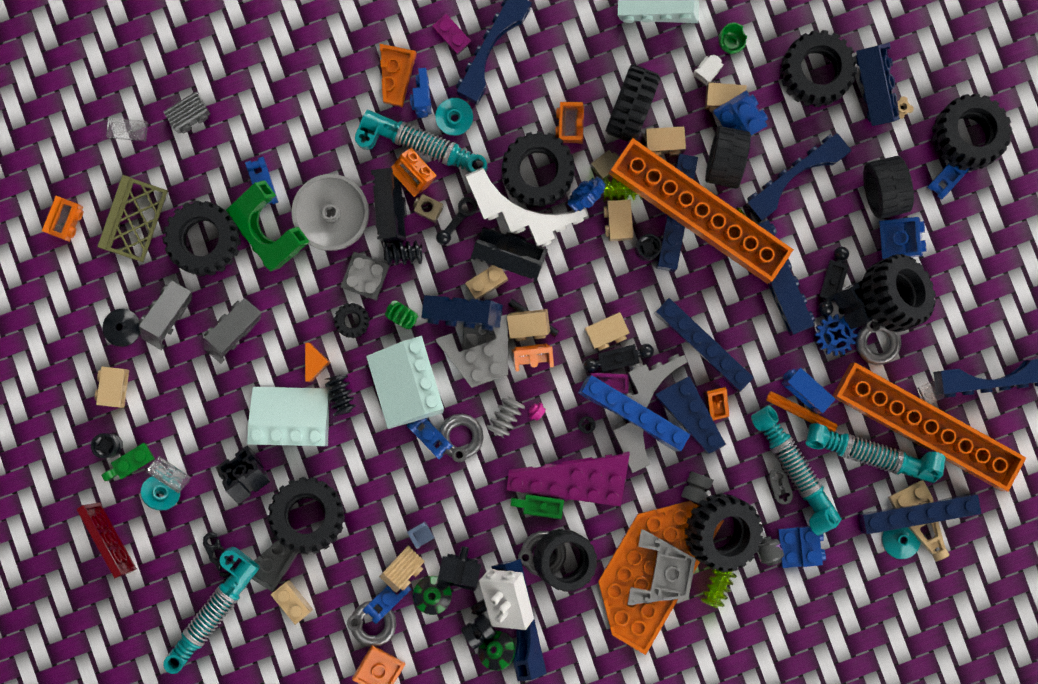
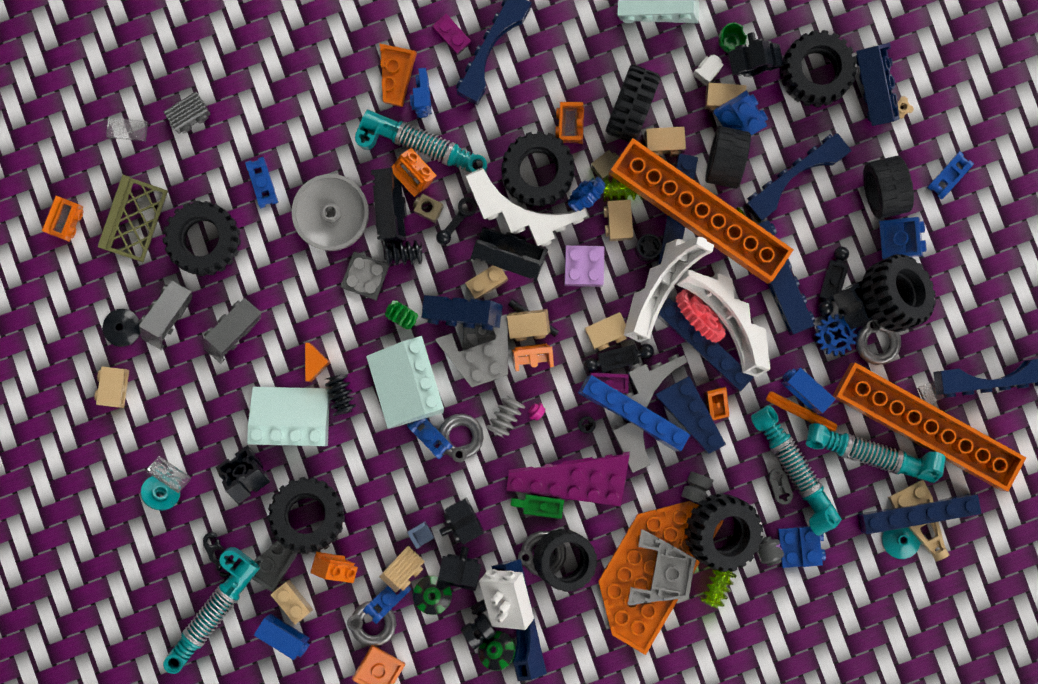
(106, 445): black wheel -> none
(106, 539): dark red plate -> none
(129, 463): green plate -> none
(246, 213): green arch -> none
(282, 637): none -> blue window
(333, 567): none -> orange window
(340, 320): black tyre -> none
(452, 107): teal dish -> none
(462, 522): none -> black brick
(584, 266): none -> lavender brick
(661, 279): none -> white arch
(700, 316): none -> coral gear
(735, 314): none -> white arch
(755, 58): none -> black brick
(988, 116): black tyre -> none

